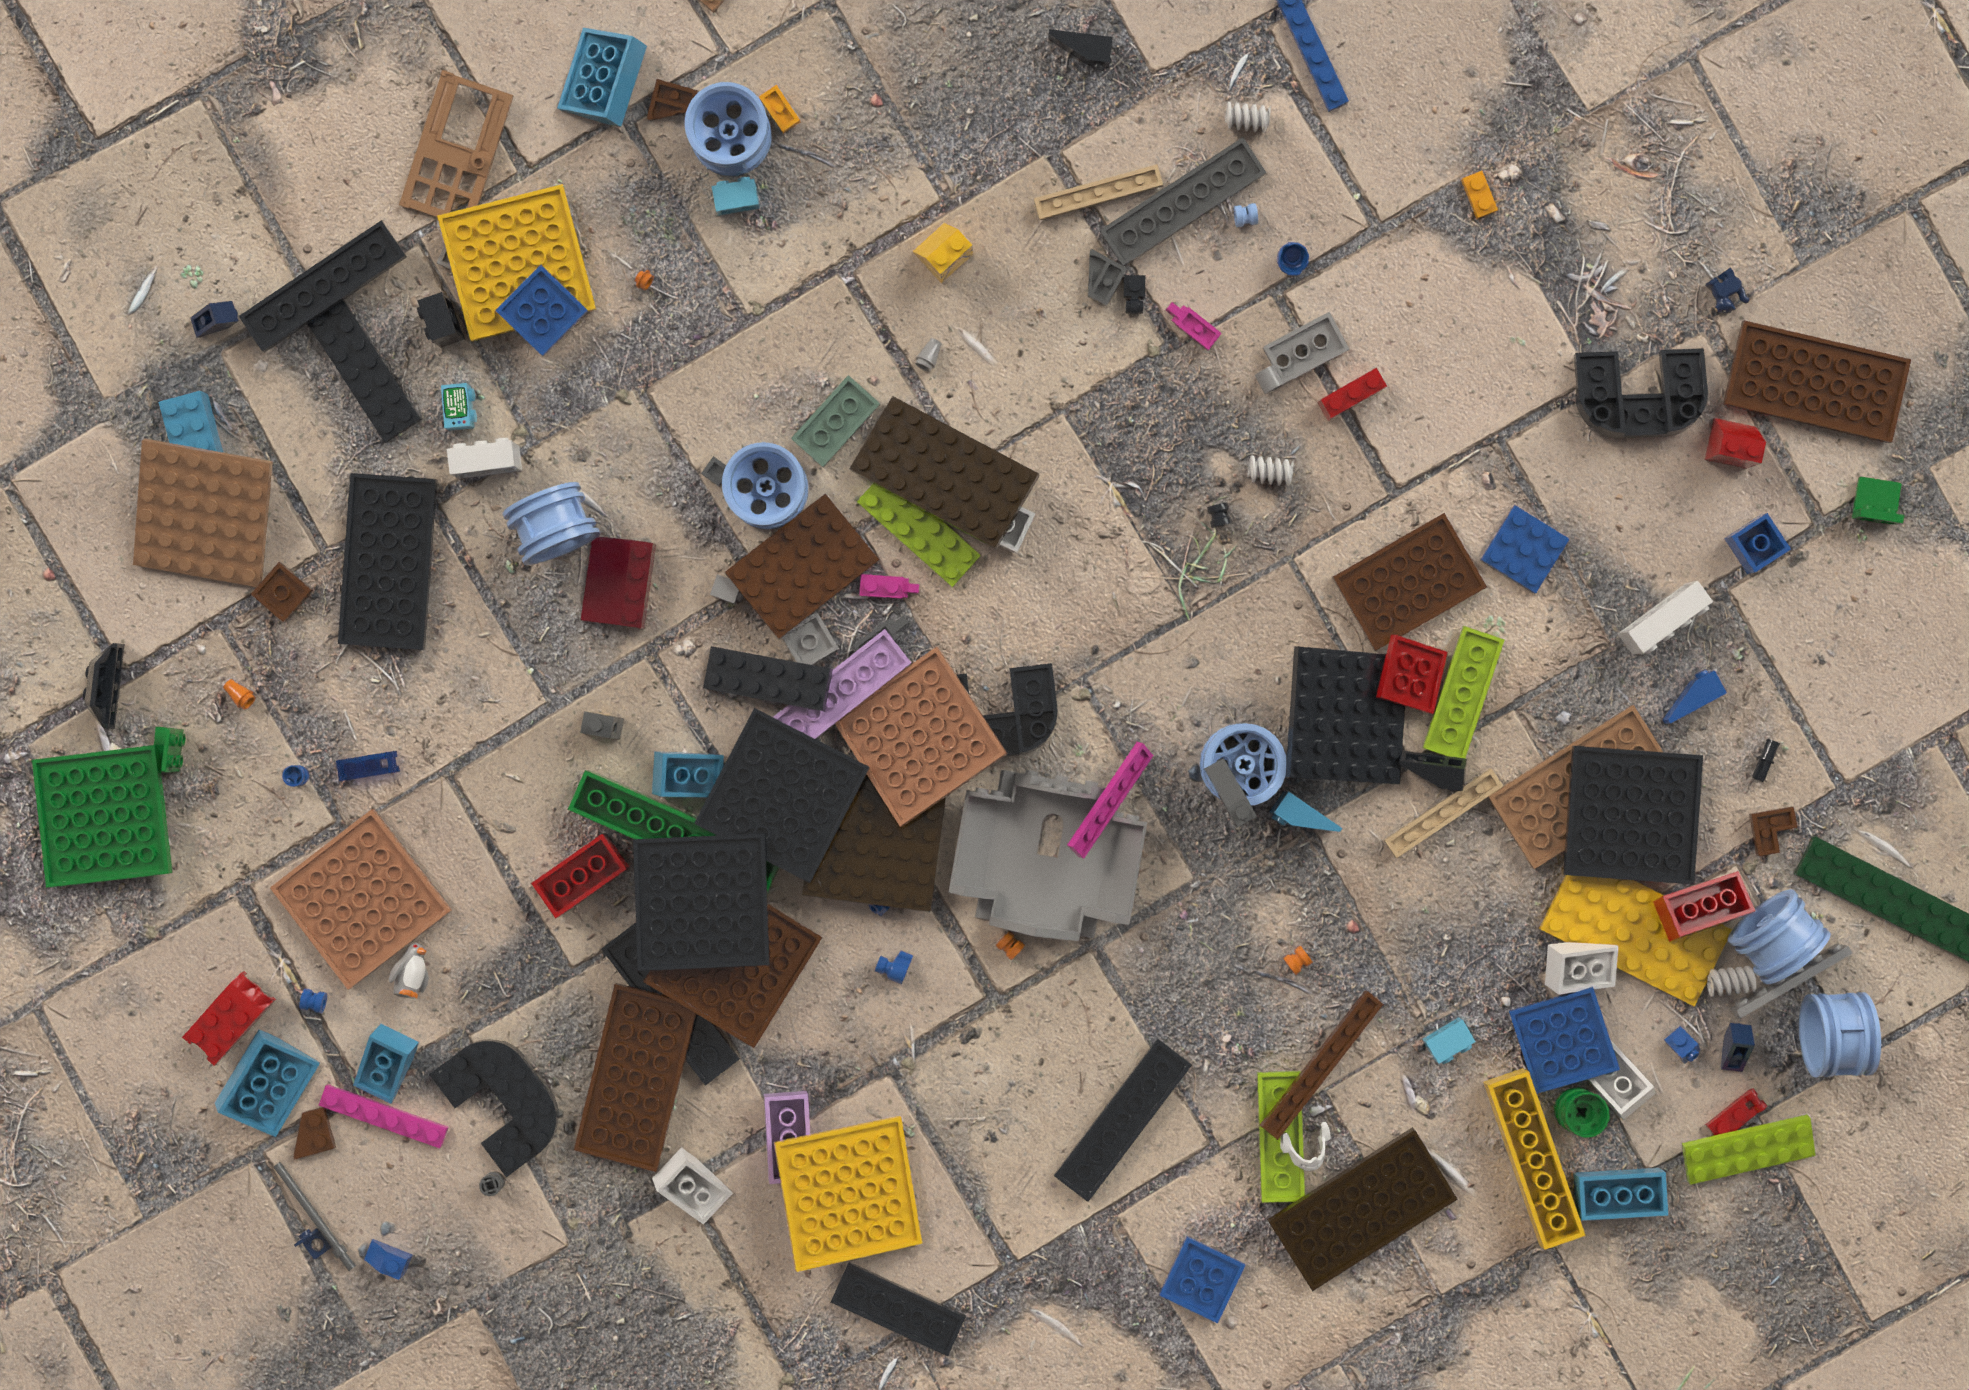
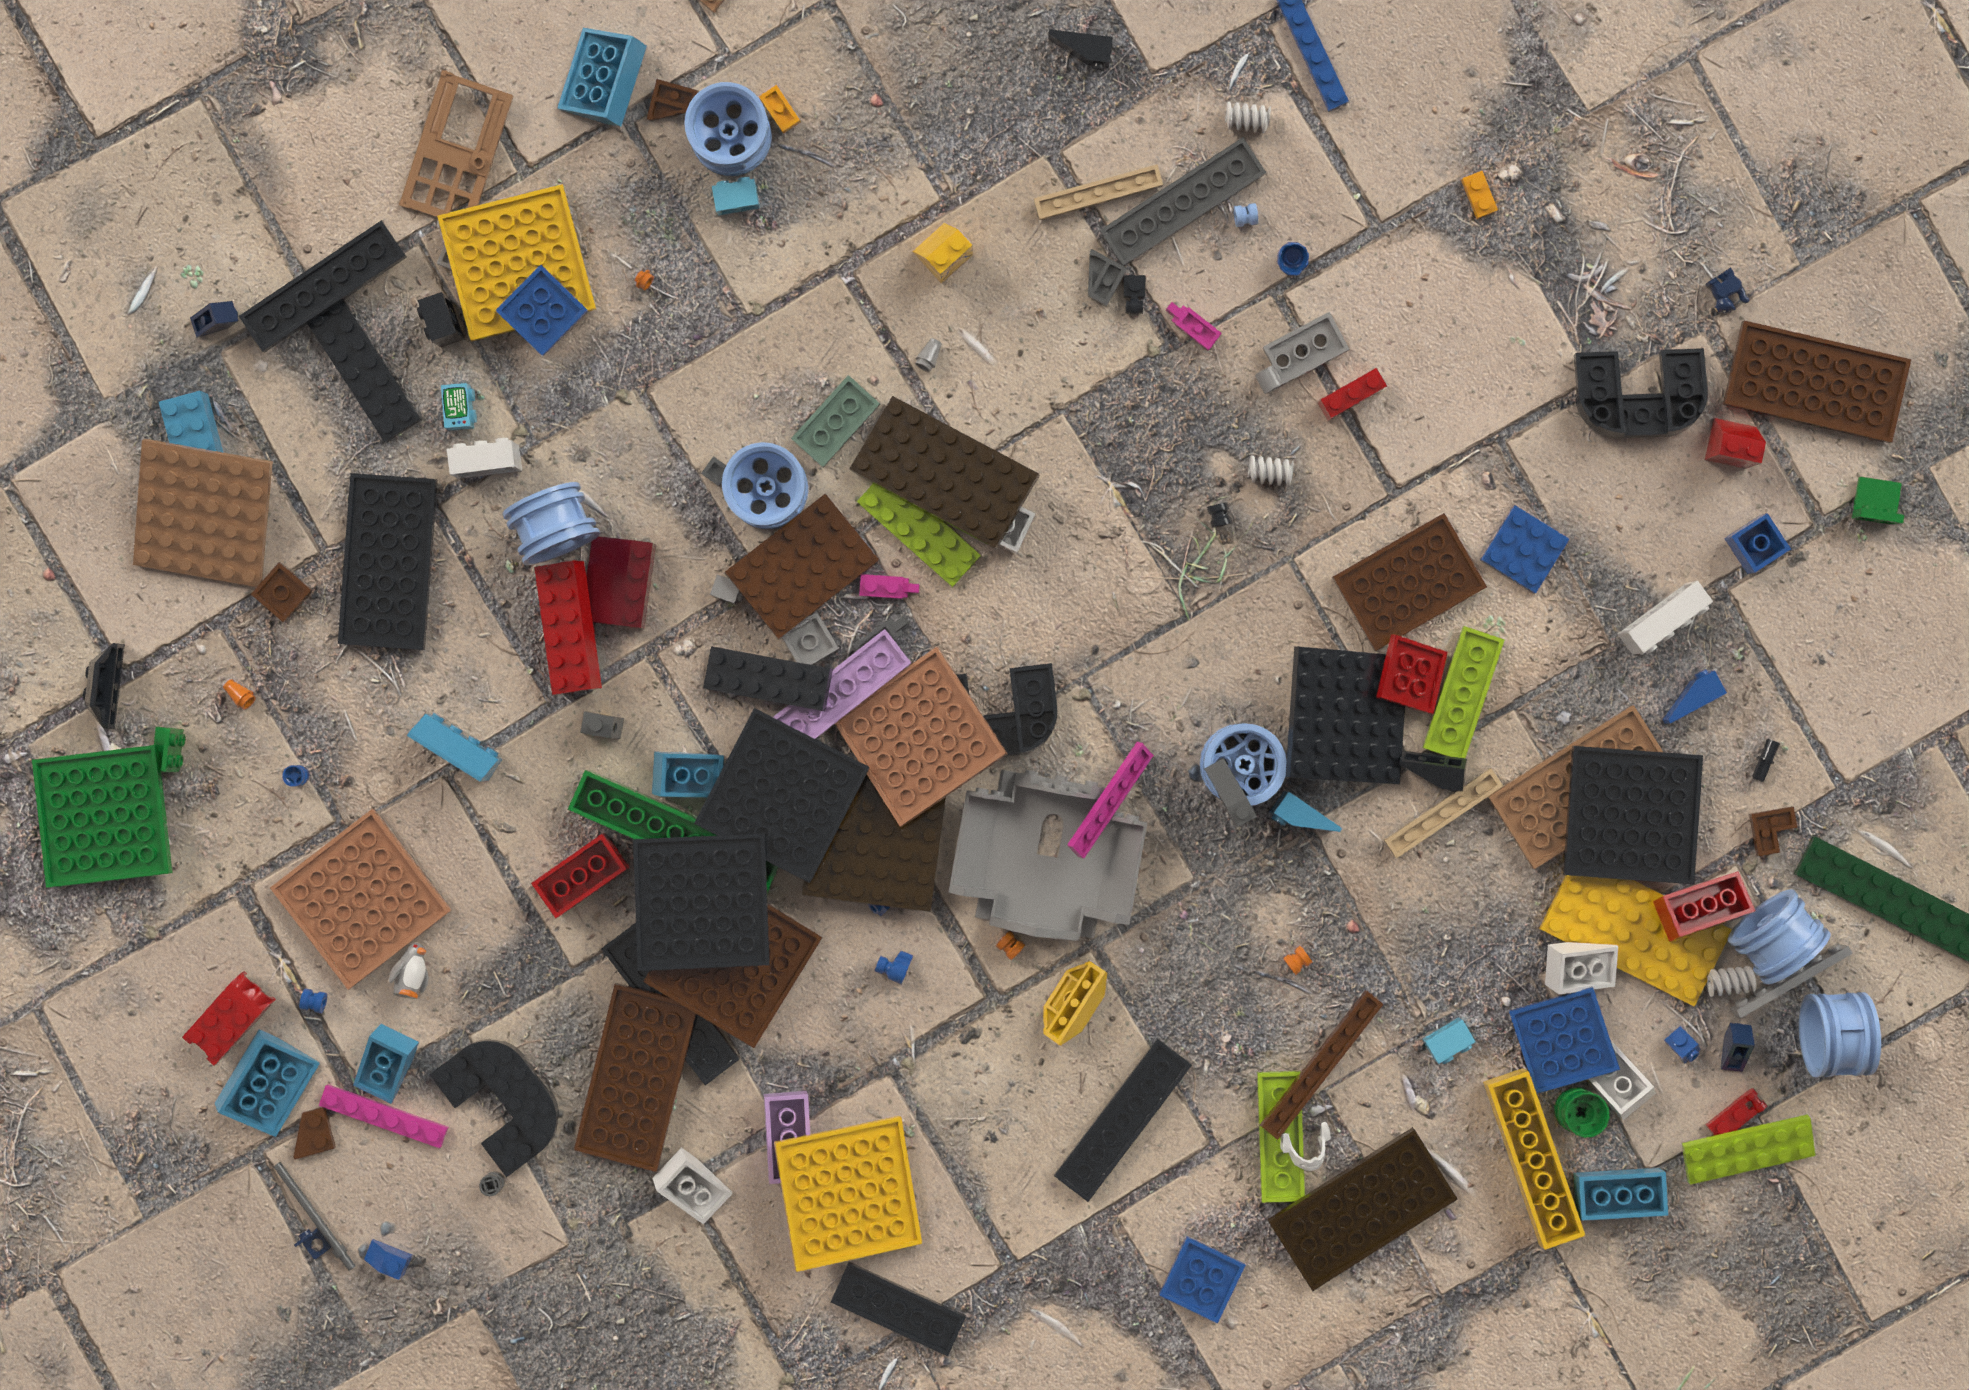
(366, 766): clear blue plate -> none
(455, 747): none -> dark azure slope
(568, 627): none -> red brick
(1073, 1002): none -> yellow wedge

